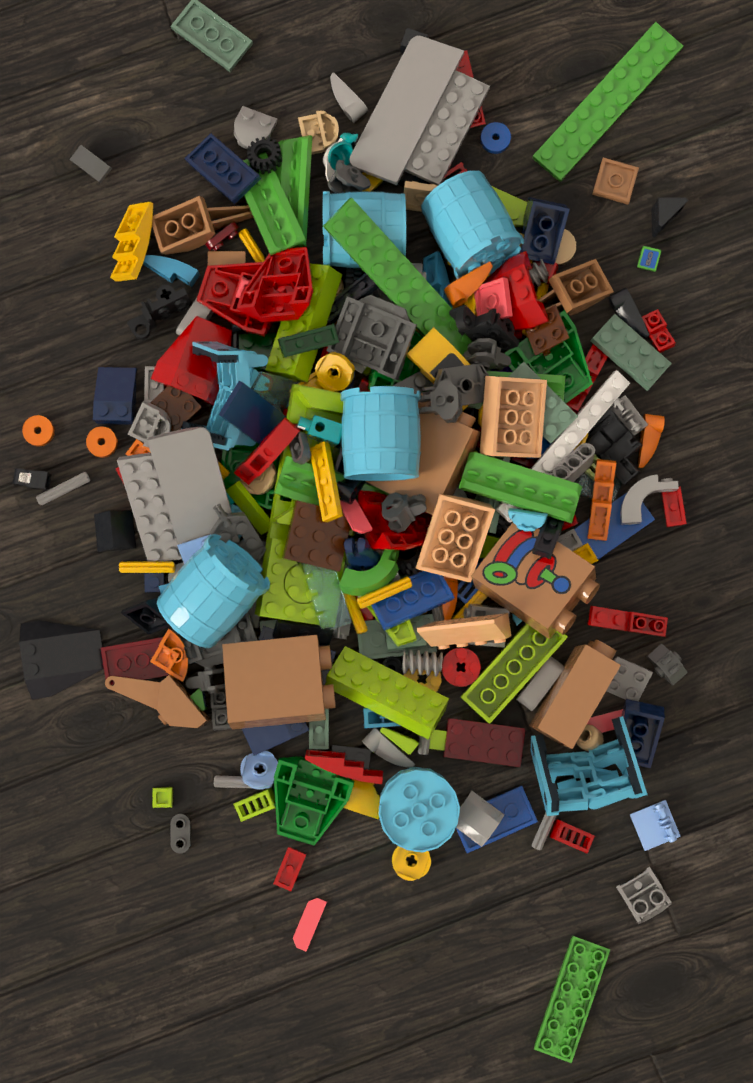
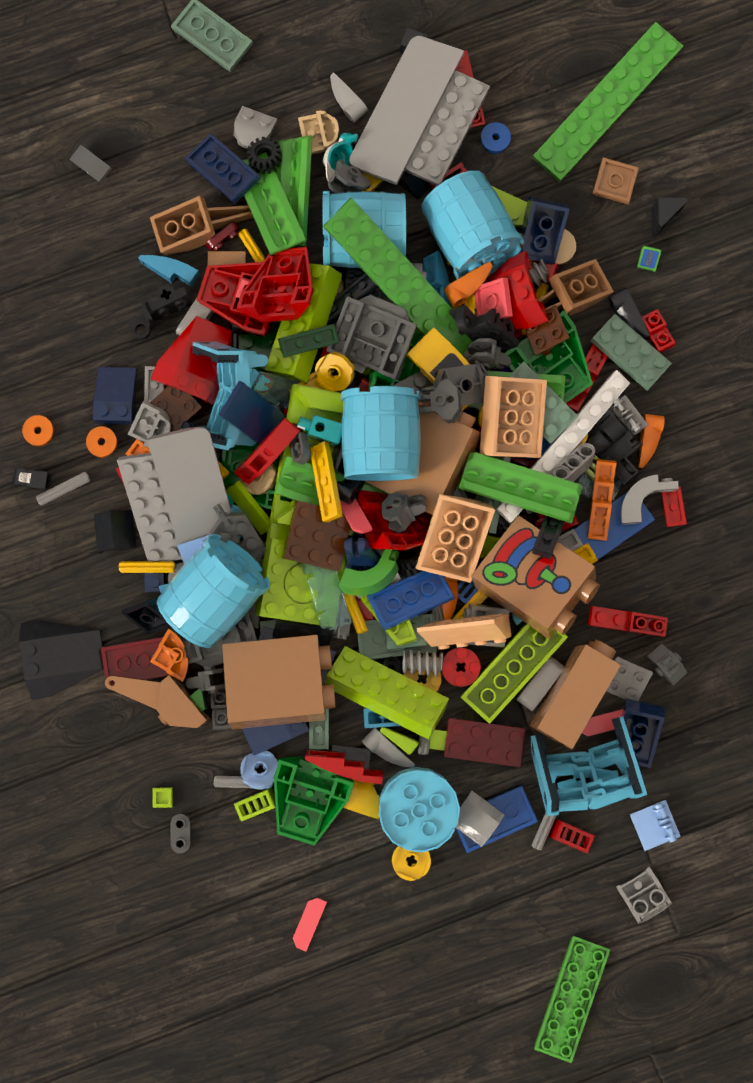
(134, 241): yellow slope -> none
(289, 868): red plate -> none
(384, 592): yellow axle -> none
(416, 193): tan plate -> none
(526, 519): medium azure plate -> none
(590, 738): tan head -> none

